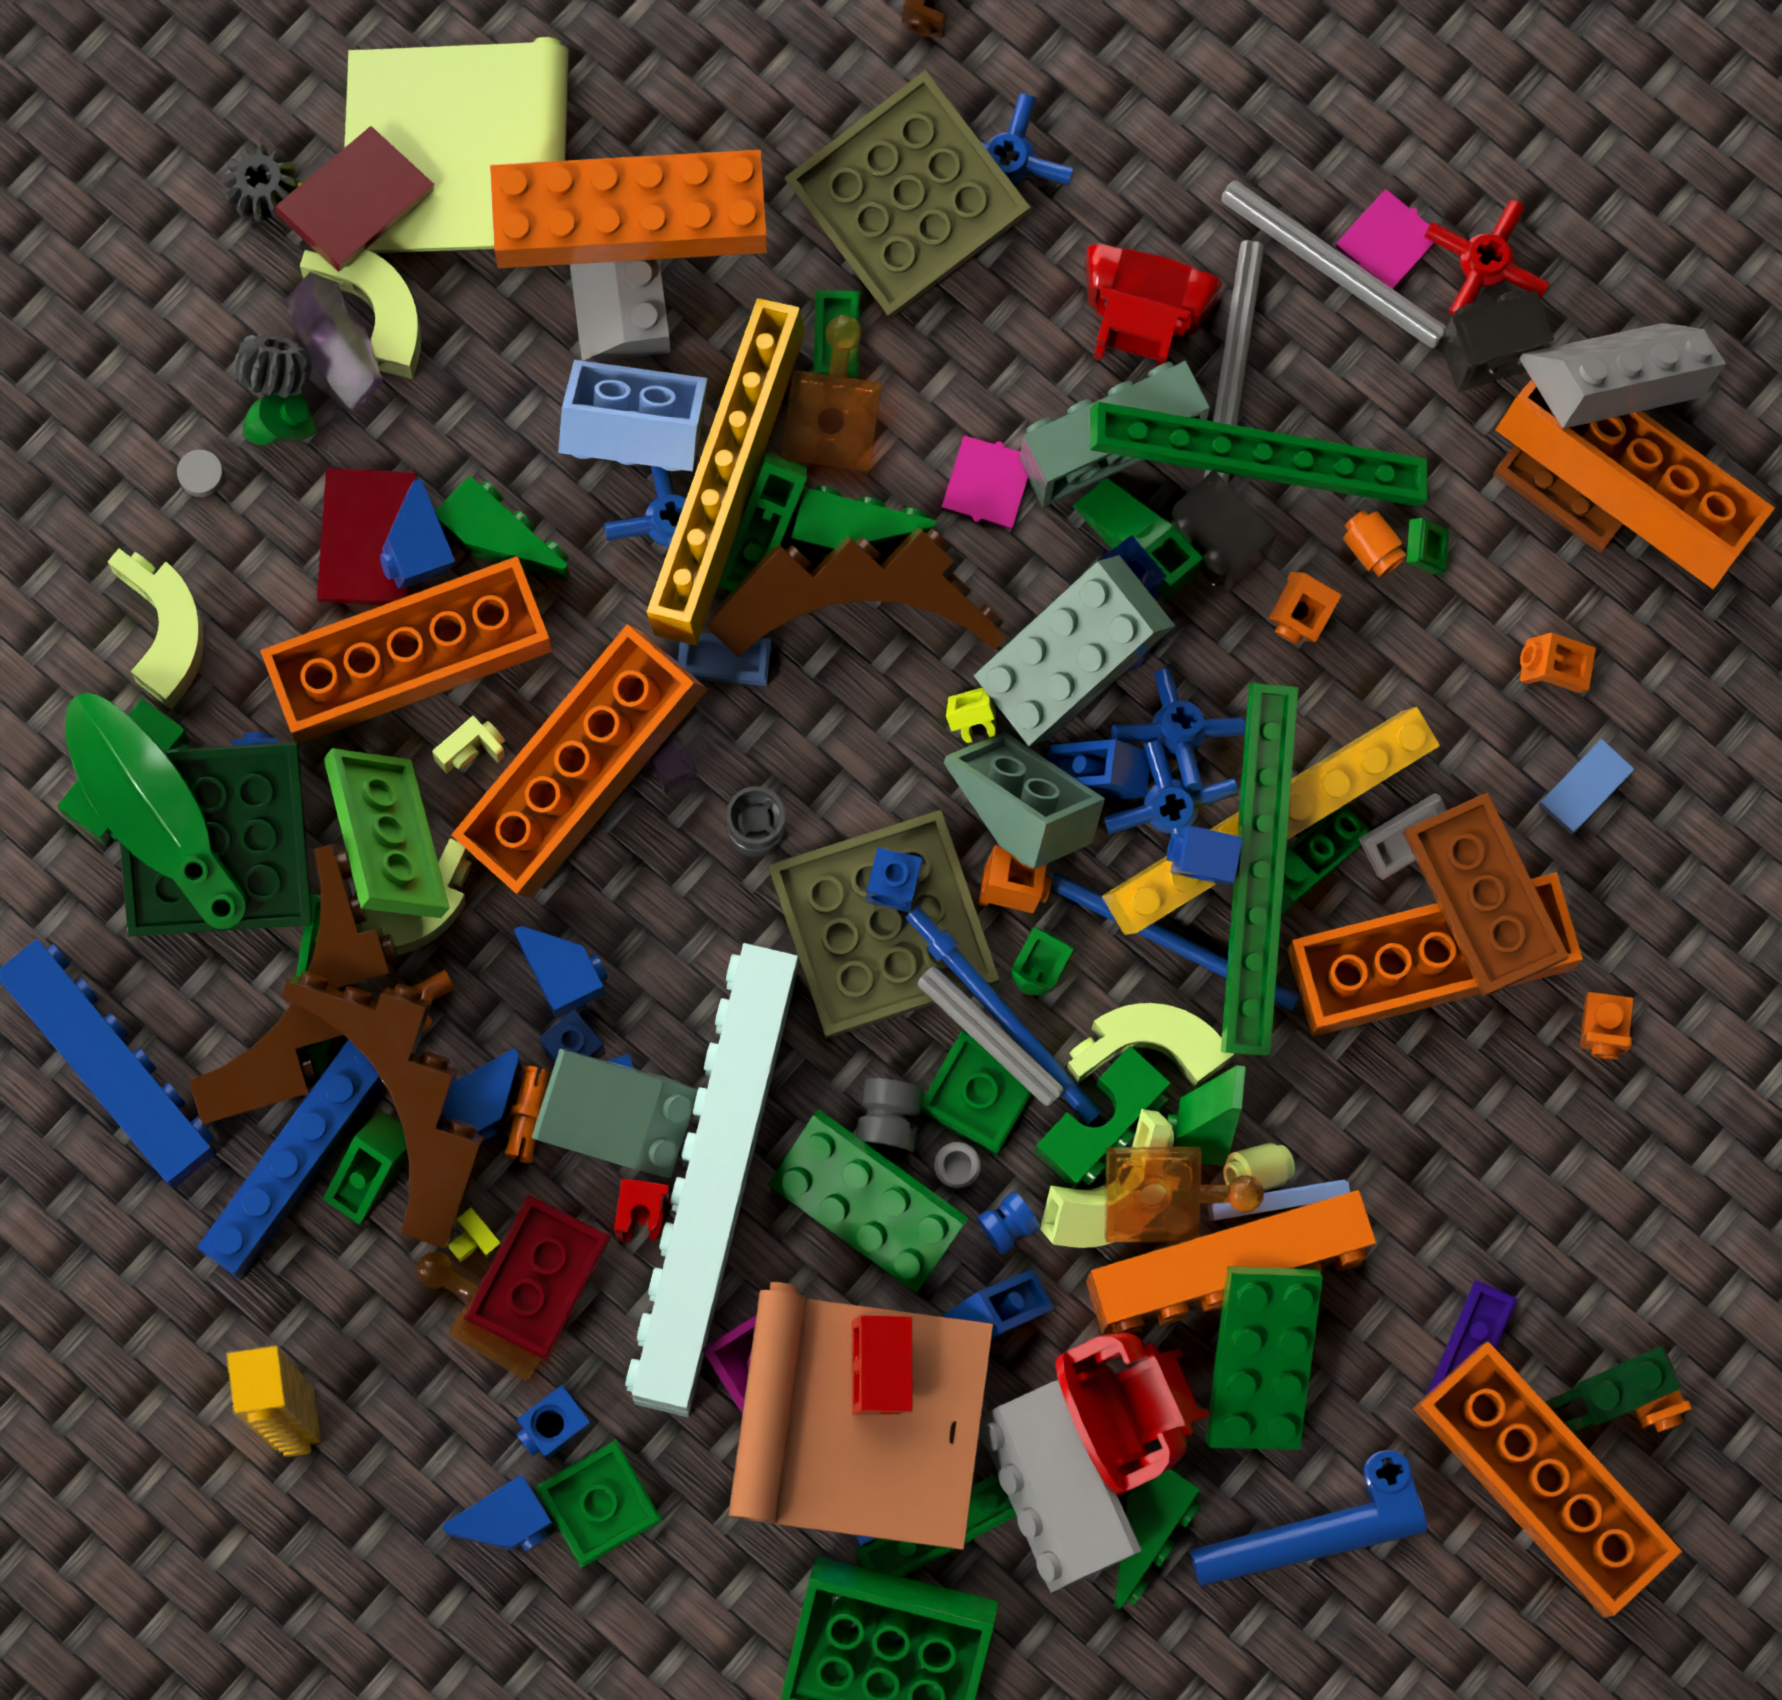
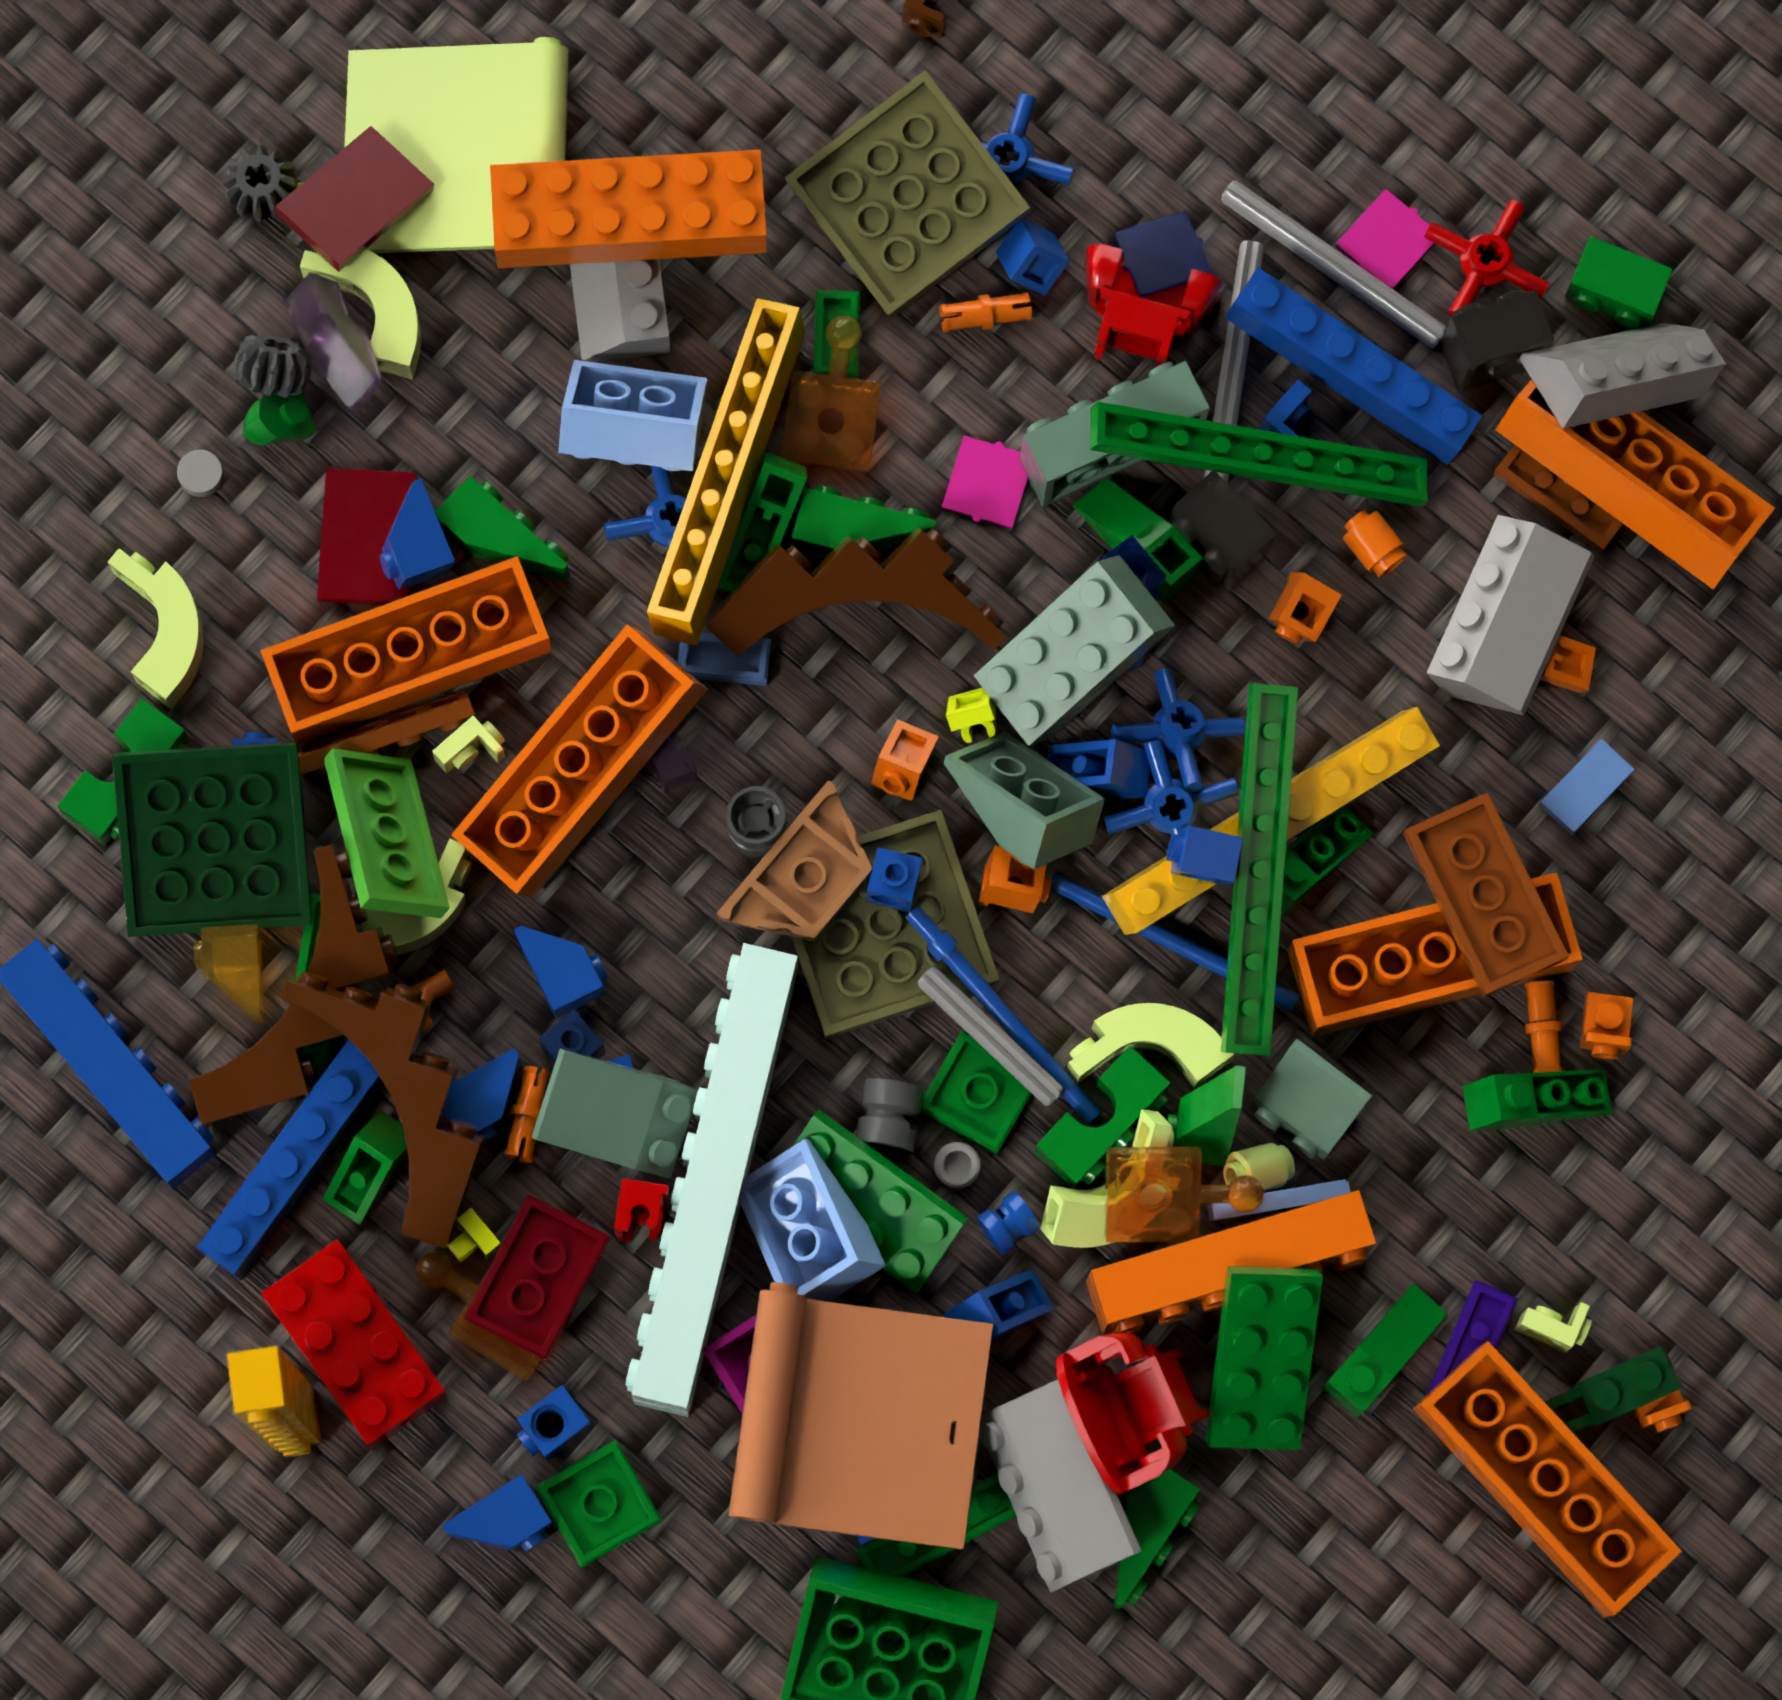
(147, 804): green plant -> none
(234, 965): none -> clear yellow slope
(354, 1344): none -> red brick
(401, 727): none -> dark orange plate
(804, 874): none -> medium nougat wing
(808, 1225): none -> light blue slope
(882, 1365): red hinge -> none
(903, 760): none -> orange bracket
(985, 312): none -> orange pin
(1032, 256): none -> blue panel
(1041, 962): green plate -> none
(1161, 253): none -> clear blue piece
(1288, 410): none -> blue bracket
(1309, 1101): none -> sand green slope
(1353, 366): none -> blue brick
(1385, 1351): none -> green slope
(1386, 843): light grey tile -> none
(1391, 1515): blue axle -> none
(1427, 546): green tile -> none
(1509, 615): none -> light grey slope
(1536, 1098): none -> green slope
(1543, 1026): none -> orange pin
(1546, 1327): none -> yellowish green bracket
(1618, 284): none -> green brick

